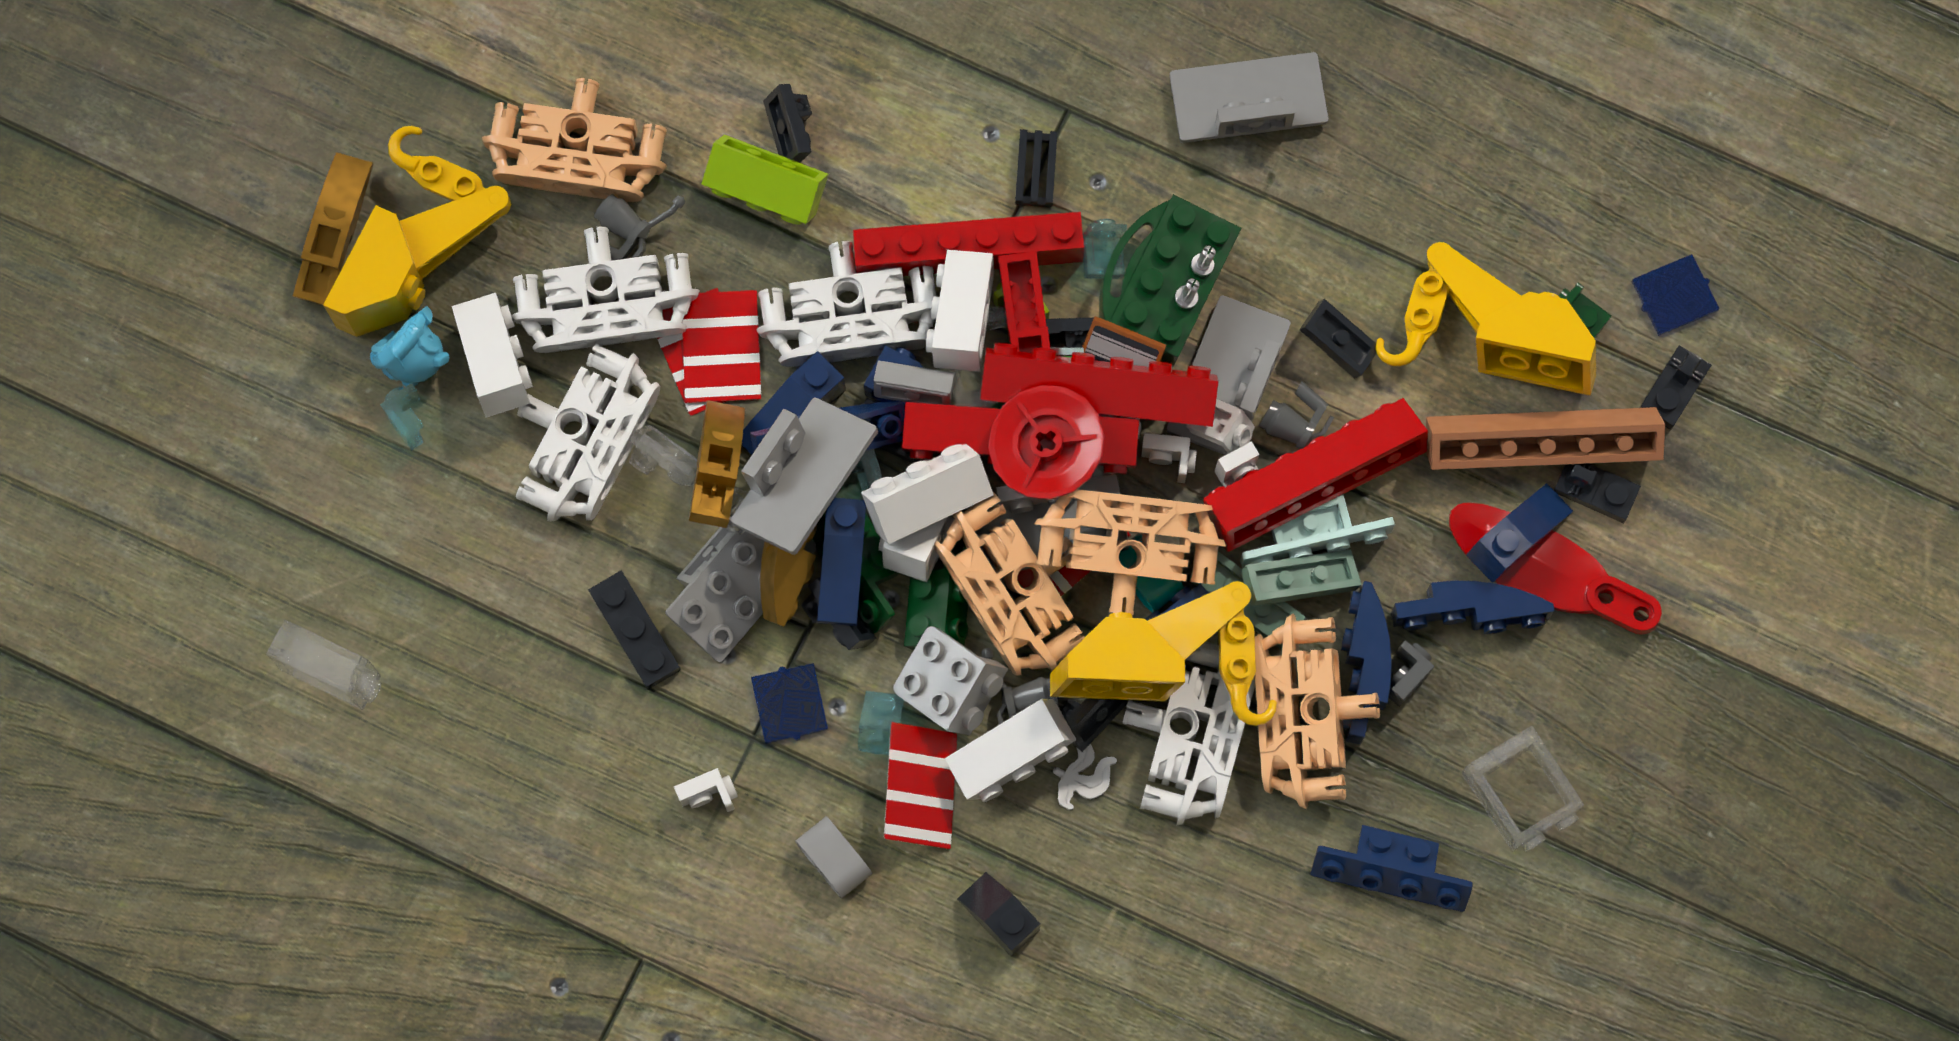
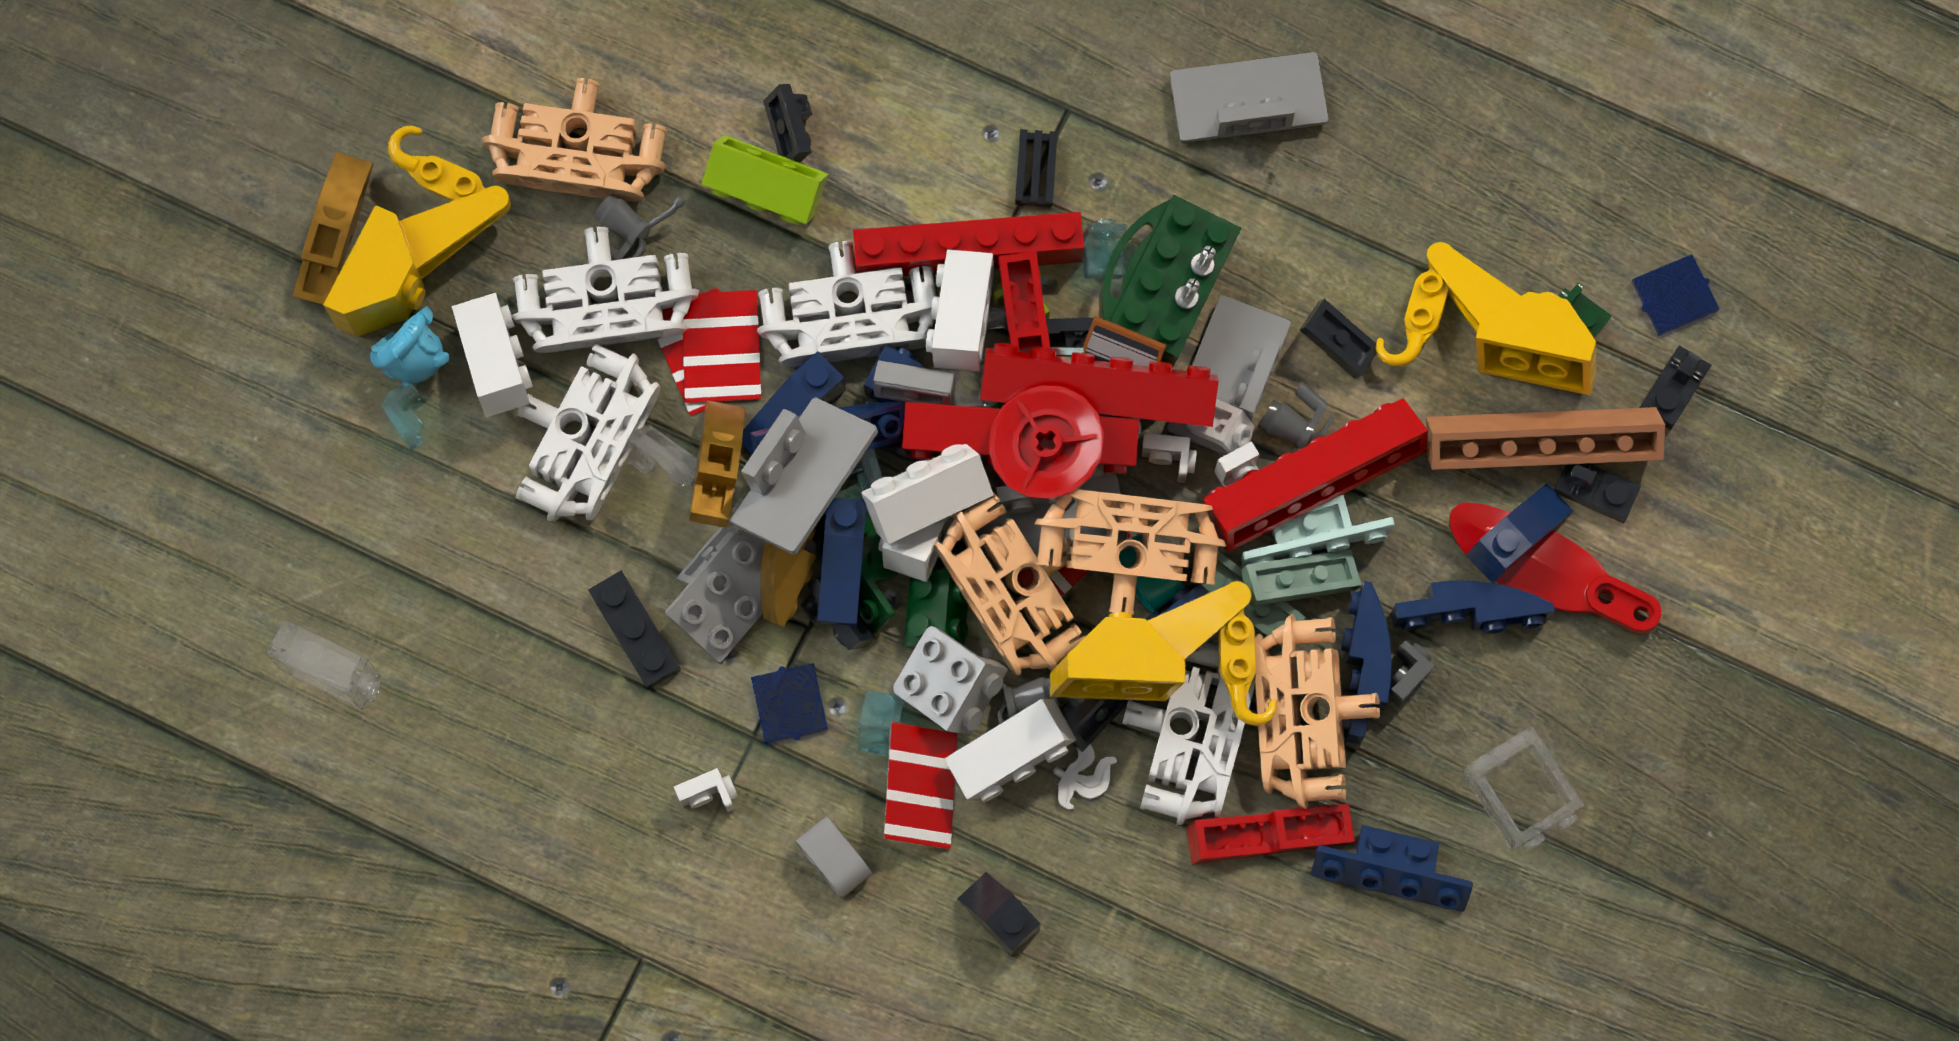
(1269, 833): none -> red slope

